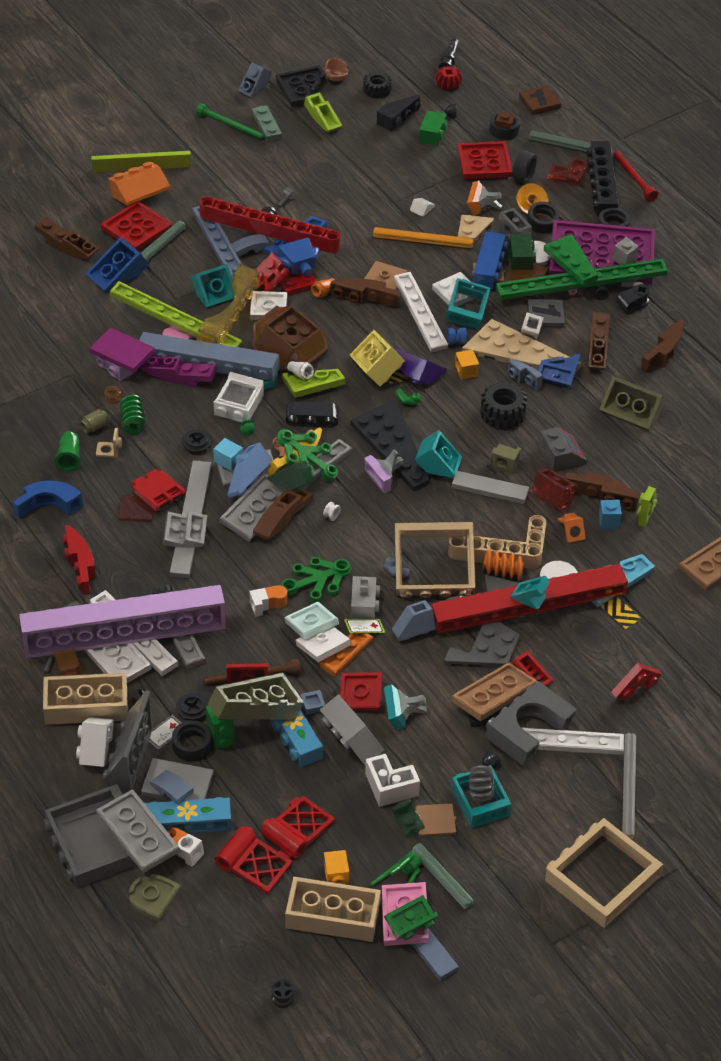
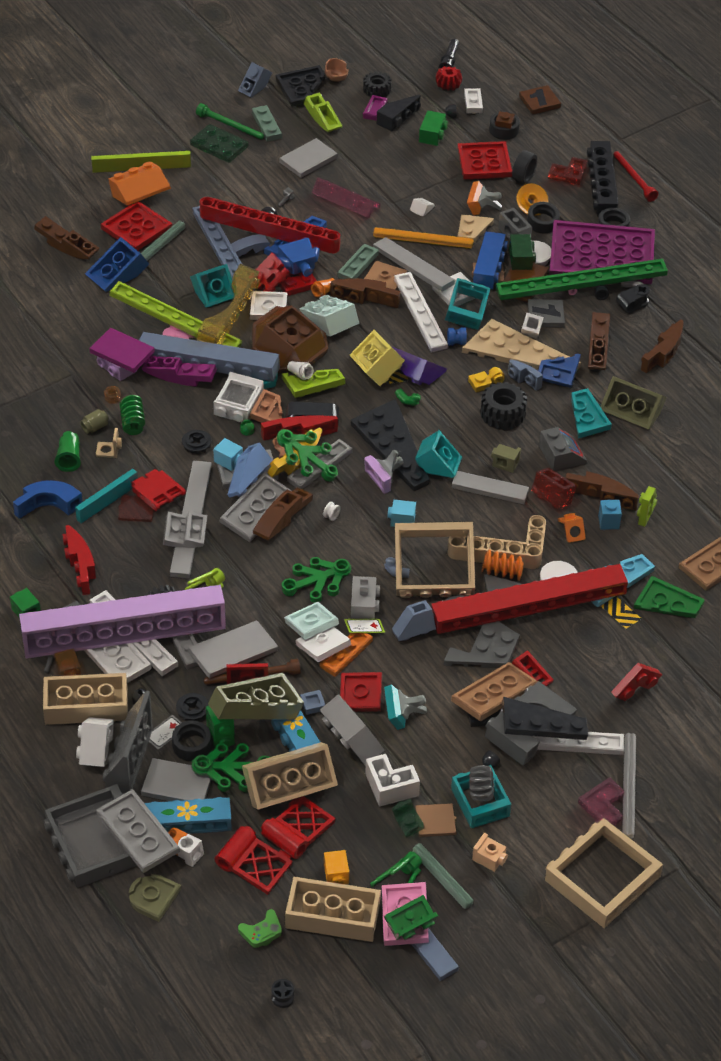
(24, 602): none -> green brick
(105, 496): none -> teal tile
(172, 786): sand blue slope -> none
(211, 578): none -> lime plant
(219, 143): none -> clear green plate
(228, 766): none -> green plant
(233, 647): none -> light grey tile
(262, 932): none -> bright green piece
(267, 407): none -> nougat wing
(267, 599): leg -> none
(289, 775): none -> tan brick
(293, 477): clear green slope -> none
(299, 425): none -> red slope
(308, 158): none -> light grey tile
(331, 314): none -> light aqua slope
(344, 197): none -> clear pink fence
(358, 262): none -> sand green plate
(373, 106): none -> magenta tile
(402, 512): none -> medium azure brick
(414, 264): none -> light grey tile
(466, 364): light orange brick -> none
(473, 101): none -> white plate
(482, 380): none -> yellow plate
(489, 853): none -> light nougat brick
(531, 592): teal slope -> none
(534, 720): none -> black wing
(559, 141): sand green axle -> none
(572, 258): green wing -> none
(588, 414): none -> teal wing
(600, 799): none -> clear pink plate
(625, 252): light grey brick -> none
(668, 599): none -> green wing

